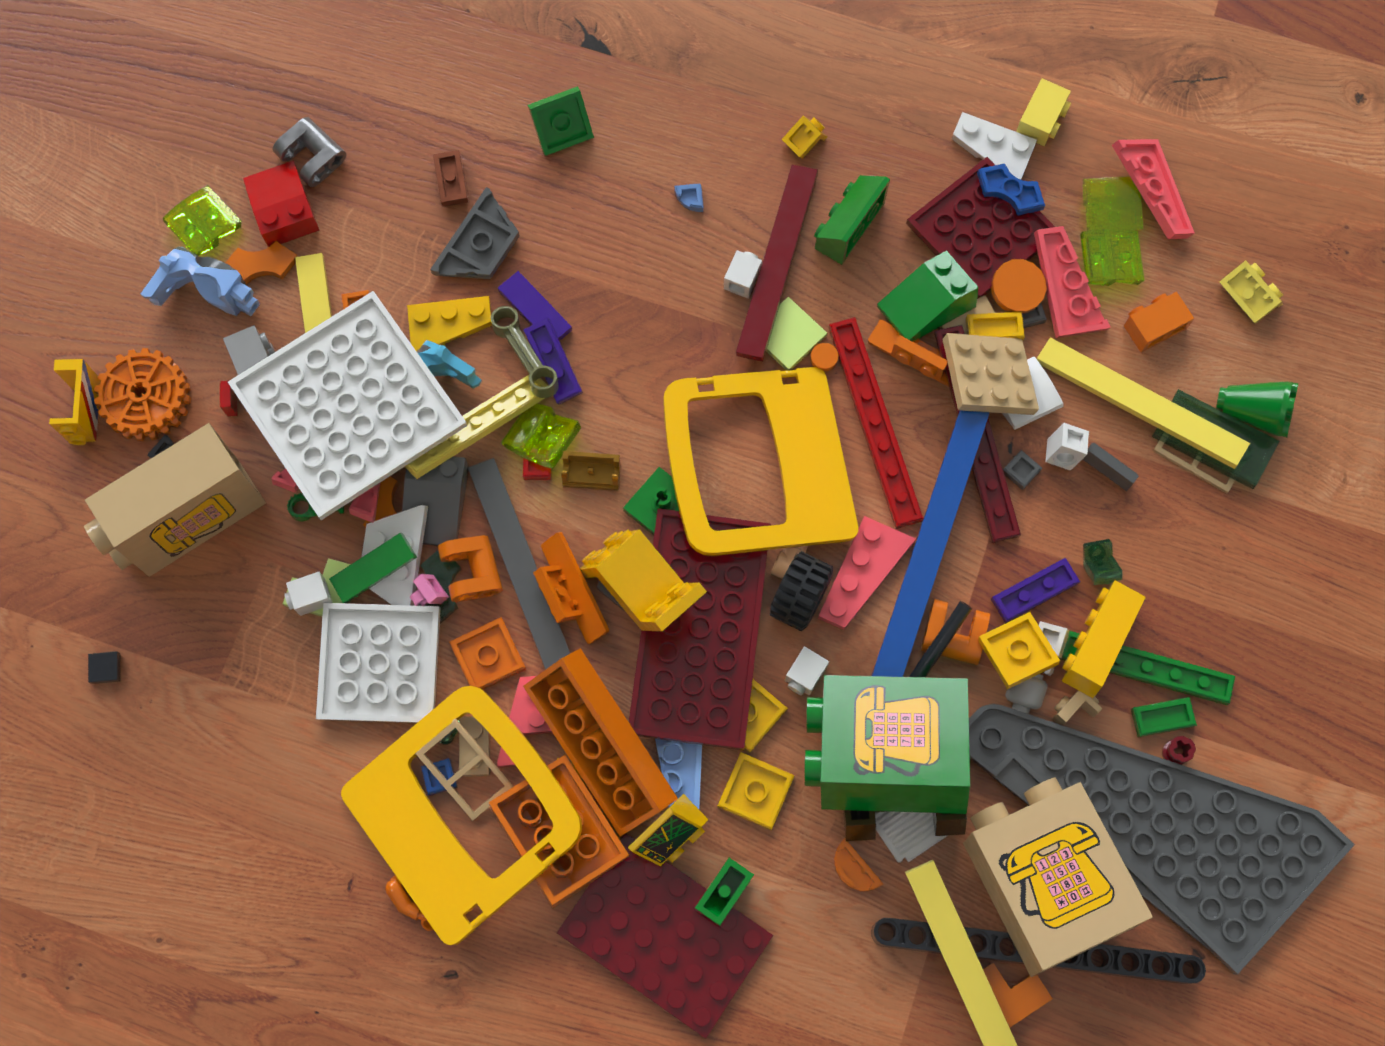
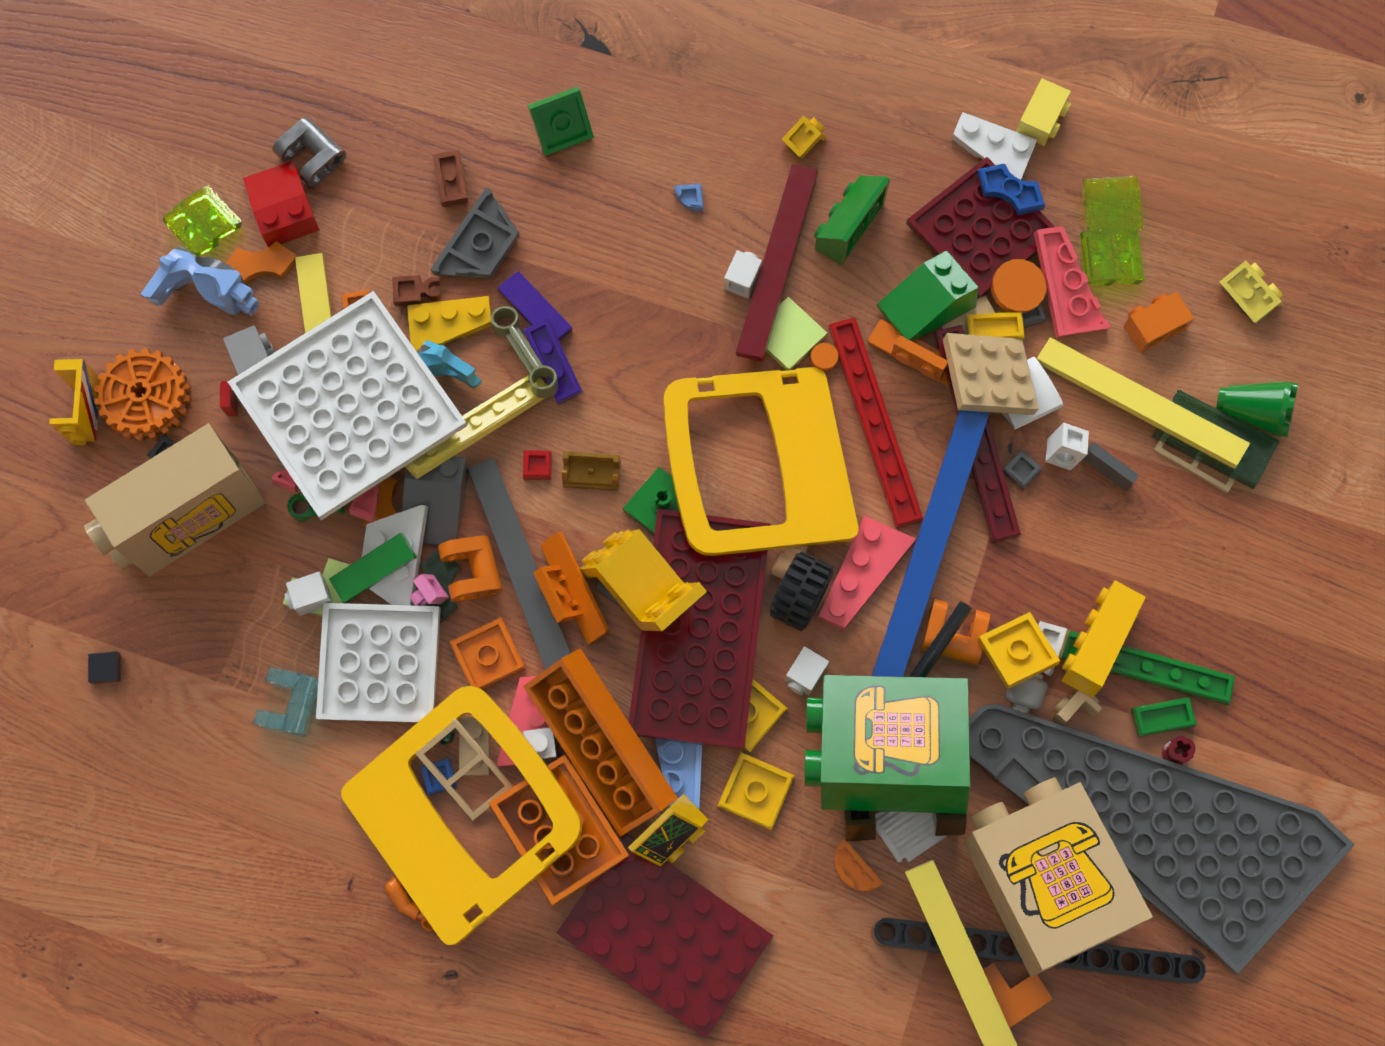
(300, 705): none -> clear light blue connector
(410, 290): none -> copper plate
(541, 435): clear neon green slope -> none
(544, 743): none -> white brick
(724, 891): green slope -> none
(1035, 590): dark purple tile -> none
(1100, 563): clear green bracket -> none
(1154, 180): coral wing -> none

